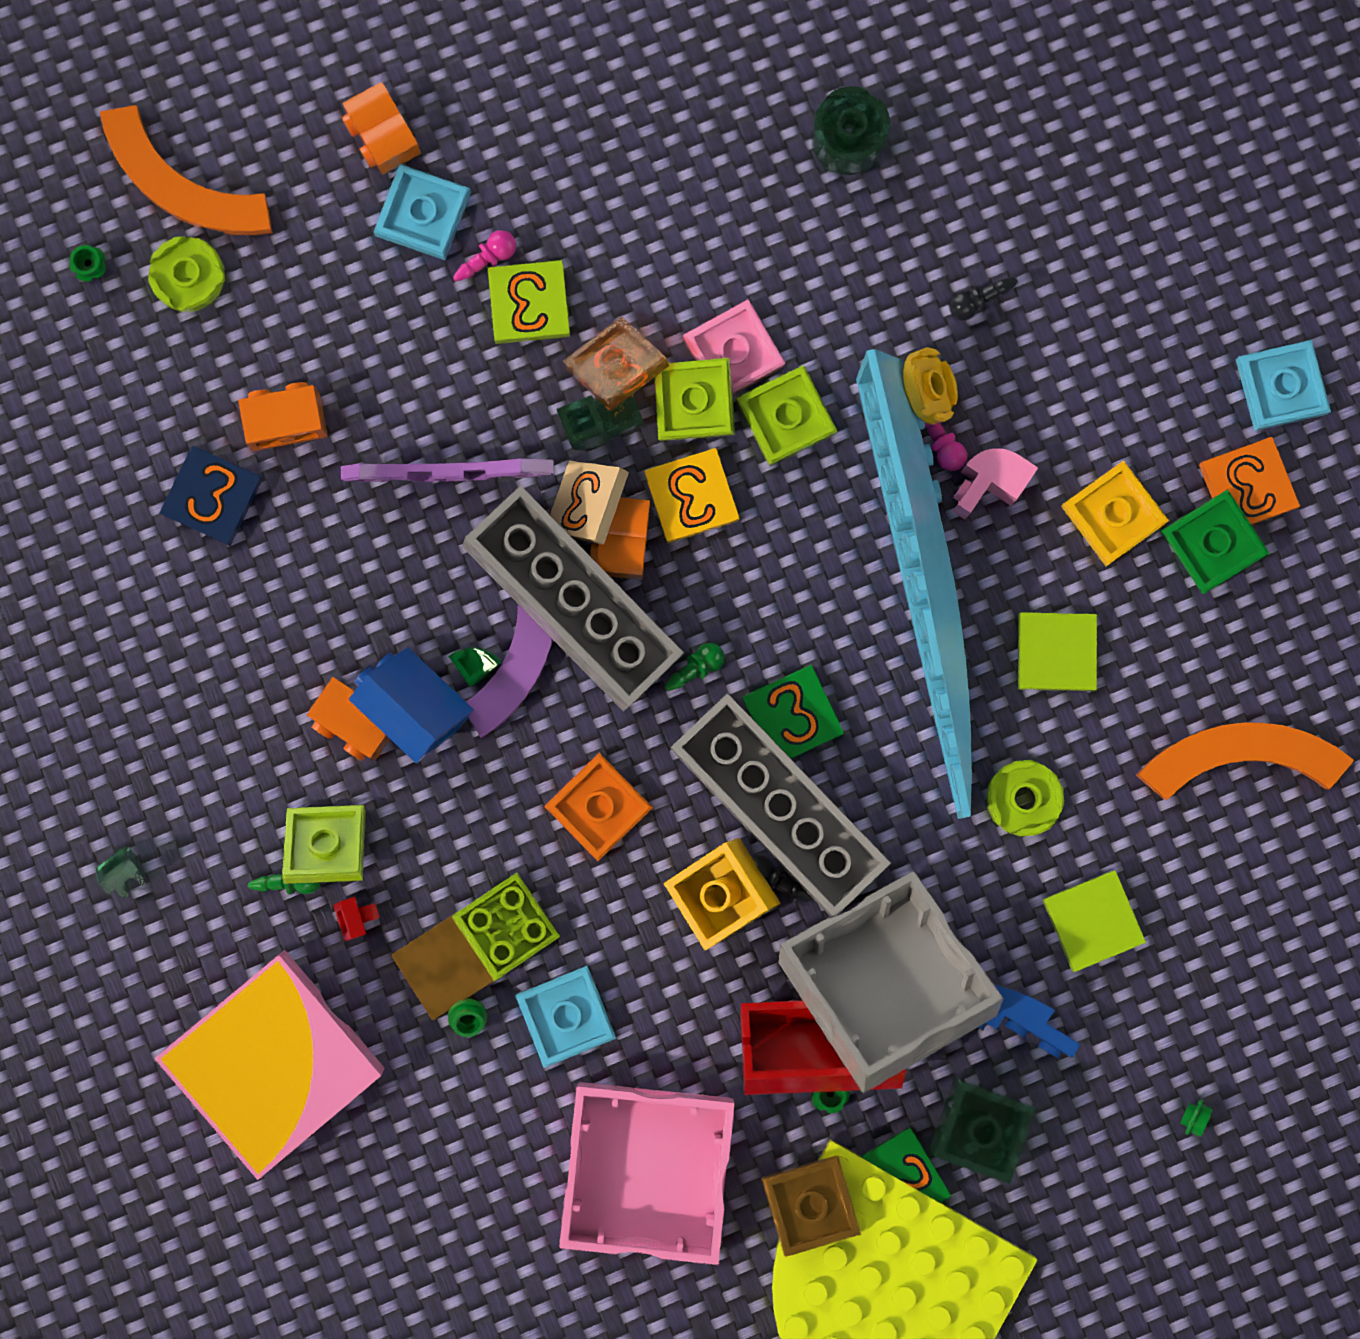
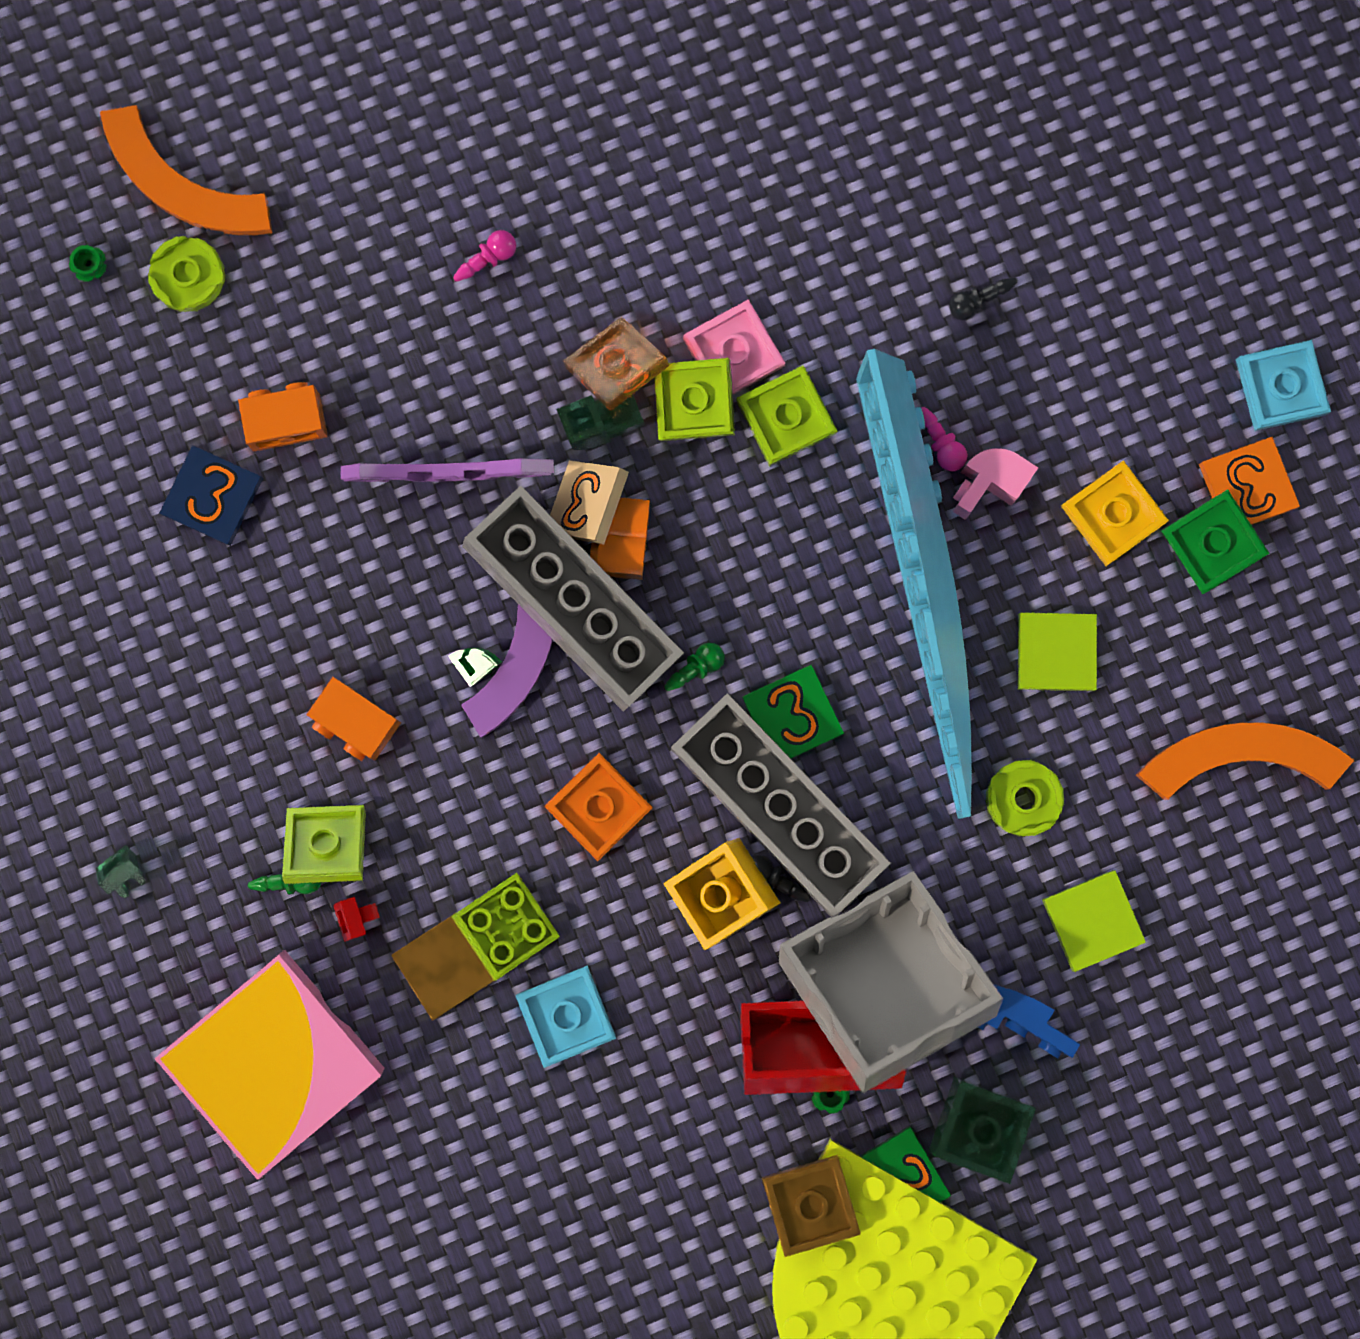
(380, 128): orange brick -> none
(410, 703): blue brick -> none
(422, 212): medium azure tile -> none
(469, 1025): green plate -> none
(528, 302): lime tile -> none
(647, 1172): bright pink tile -> none
(691, 495): yellow tile -> none
(869, 124): clear green brick -> none
(929, 386): yellow tile -> none
(1196, 1118): green plate -> none

